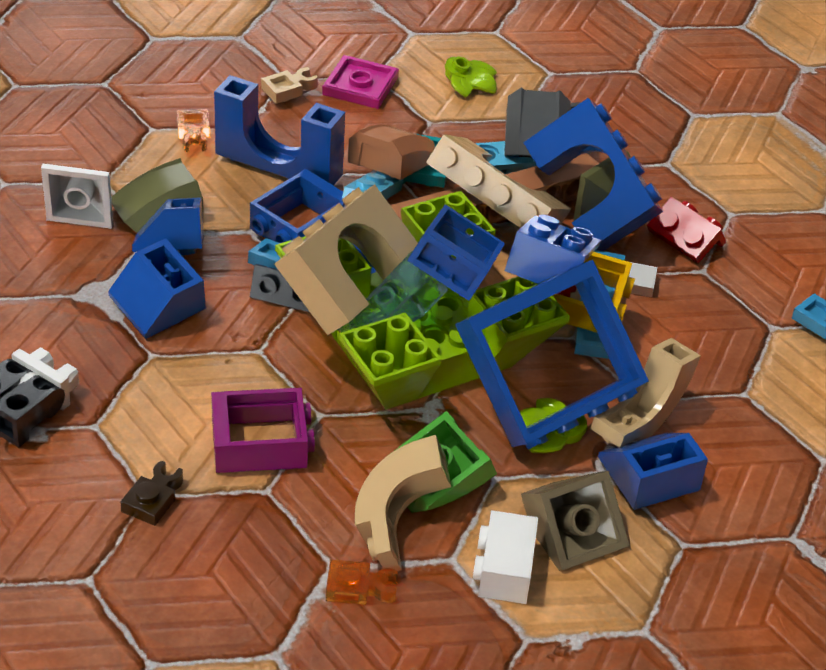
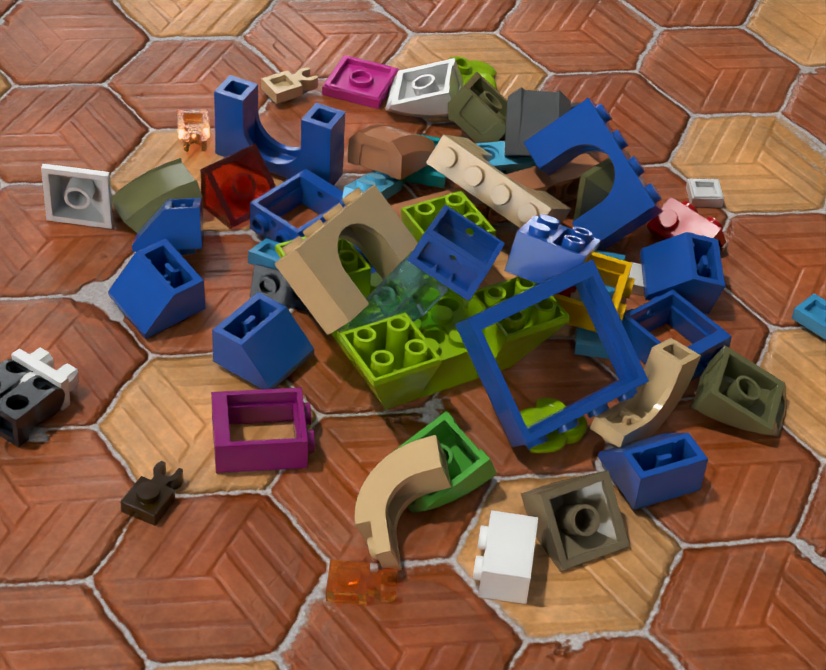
(233, 184): none -> clear red slope
(261, 342): none -> blue slope
(425, 89): none -> white slope
(479, 110): none -> olive slope
(685, 318): none -> blue window
(688, 266): none -> blue slope
(705, 193): none -> white tile
(741, 394): none -> olive slope

